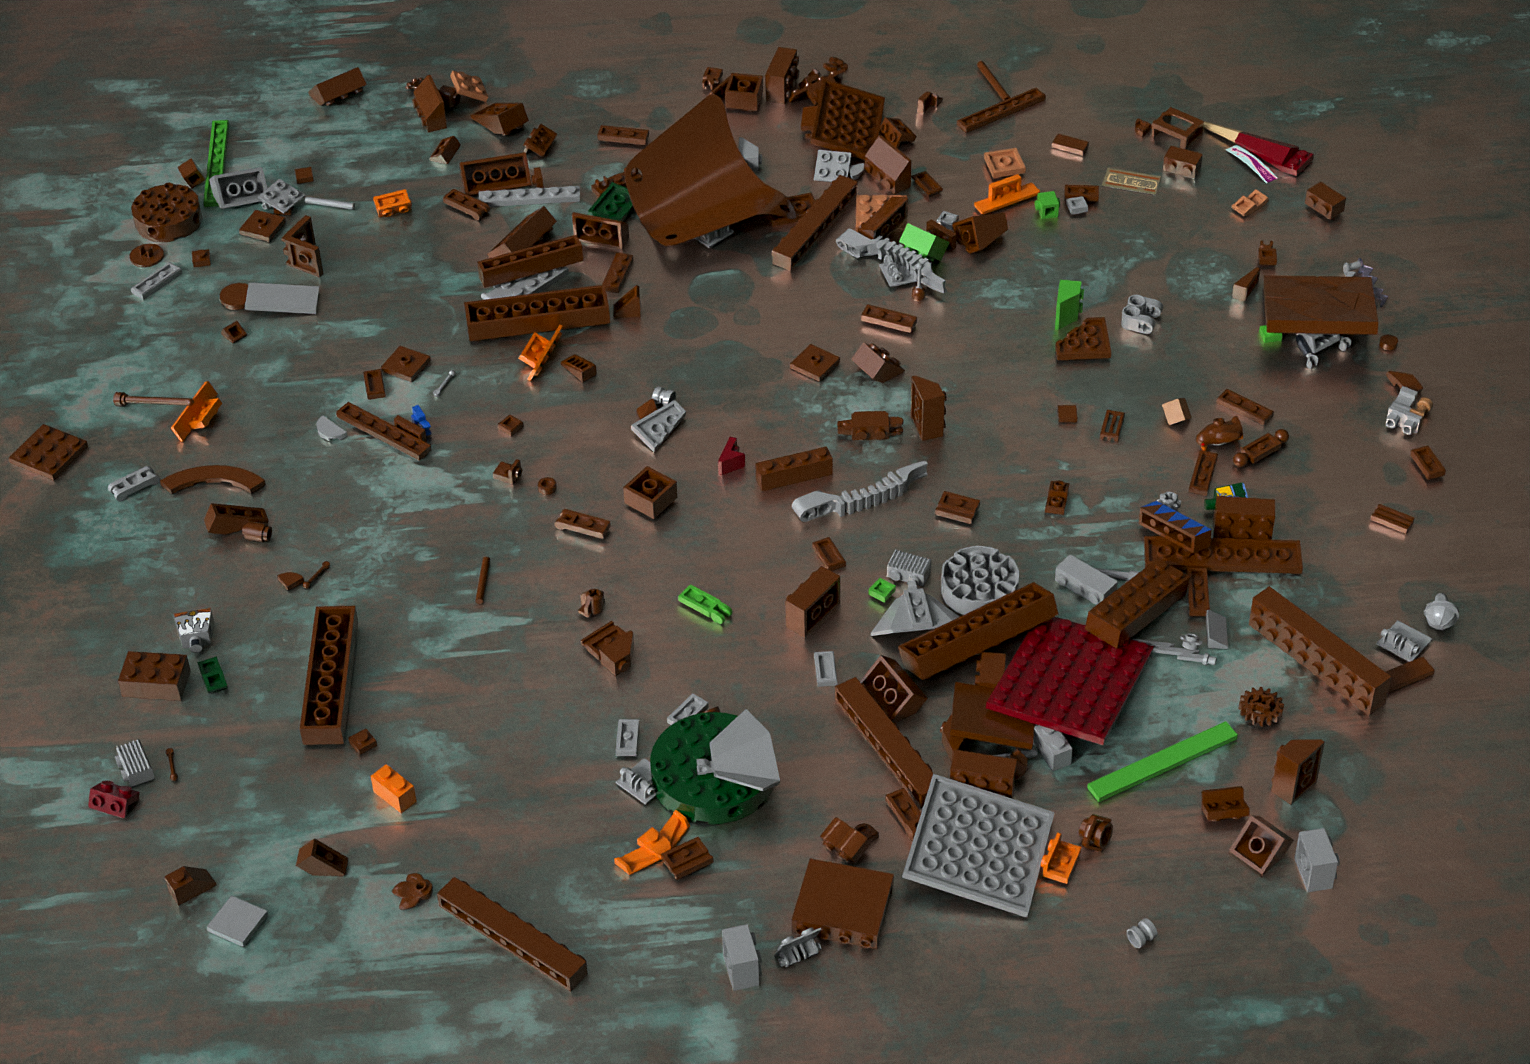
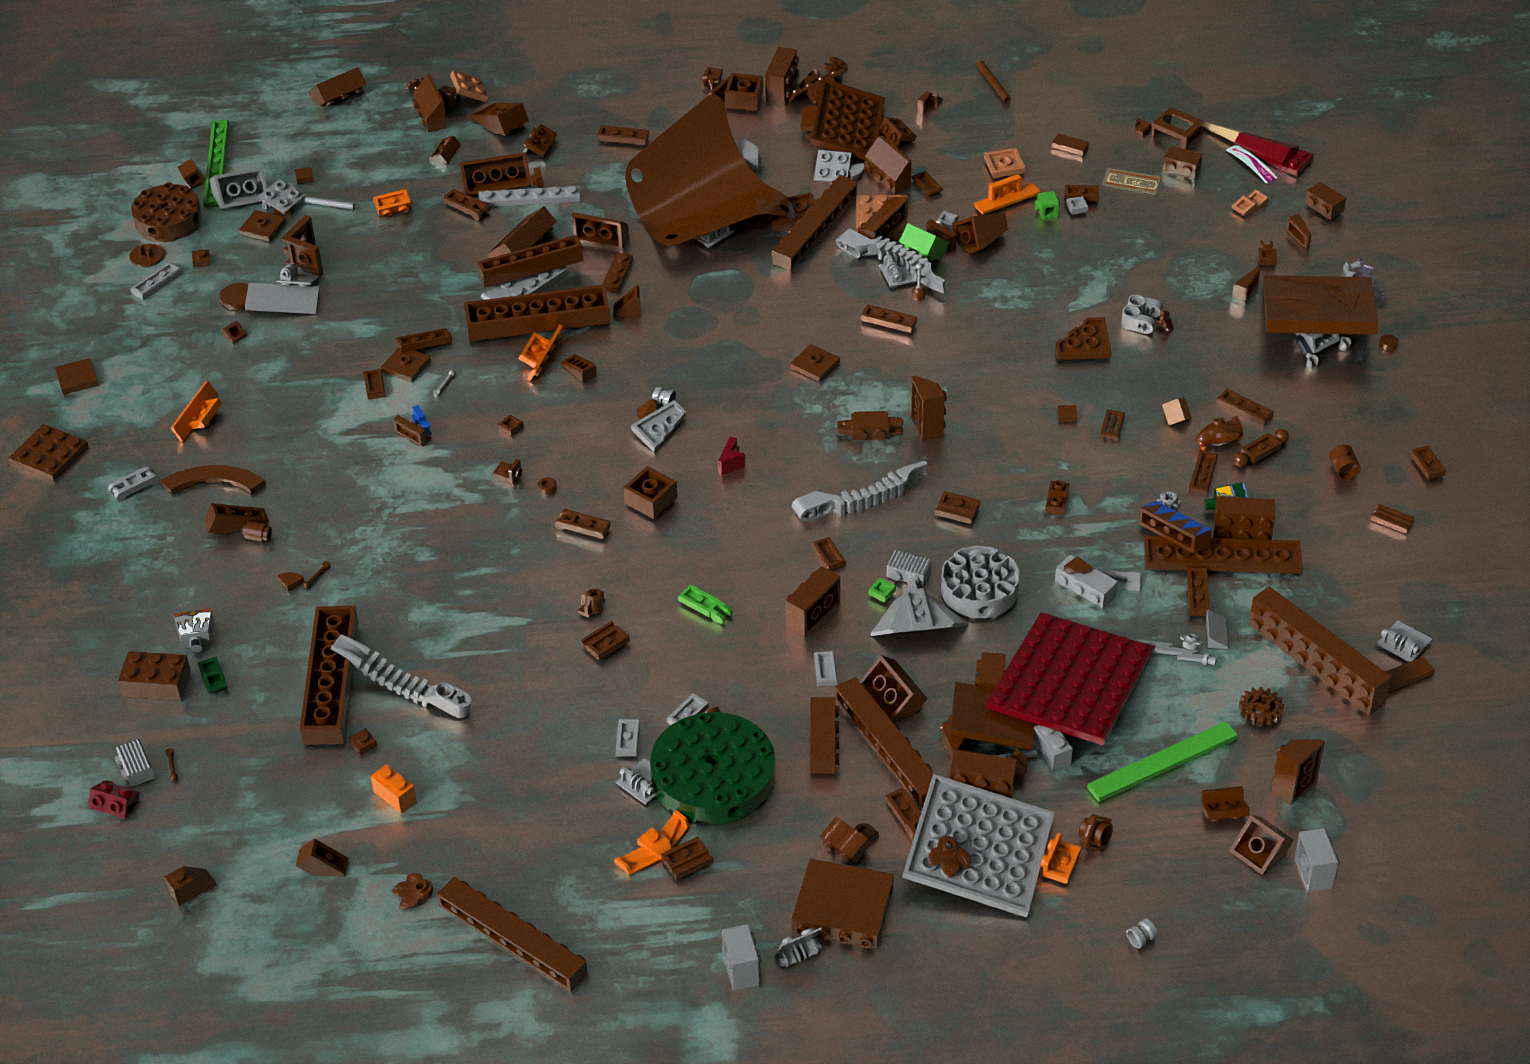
(76, 376): none -> reddish brown tile
(122, 399): reddish brown piece -> none
(237, 921): light grey tile -> none
(290, 275): none -> light grey hinge
(329, 430): light grey tile -> none
(383, 431): reddish brown plate -> none
(423, 340): none -> reddish brown tile
(454, 702): none -> light grey piece
(482, 580): reddish brown bar -> none
(599, 187): reddish brown plate -> none
(613, 203): dark green plate -> none
(618, 654): reddish brown slope -> none
(743, 754): light grey panel -> none
(794, 468): reddish brown brick -> none
(823, 735): none -> reddish brown brick
(877, 362): reddish brown slope -> none
(949, 859): none -> reddish brown plate
(978, 630): reddish brown brick -> none
(1001, 110): reddish brown tile -> none
(1068, 303): bright green slope -> none
(1077, 565): none -> reddish brown tile
(1137, 603): reddish brown brick -> none
(1164, 321): none -> reddish brown plant
(1269, 337): bright green plate -> none
(1298, 230): none -> reddish brown slope
(1345, 462): none -> reddish brown wheel
(1404, 379): reddish brown slope -> none
(1404, 415): light grey hips -> none
(1441, 613): light grey piece -> none

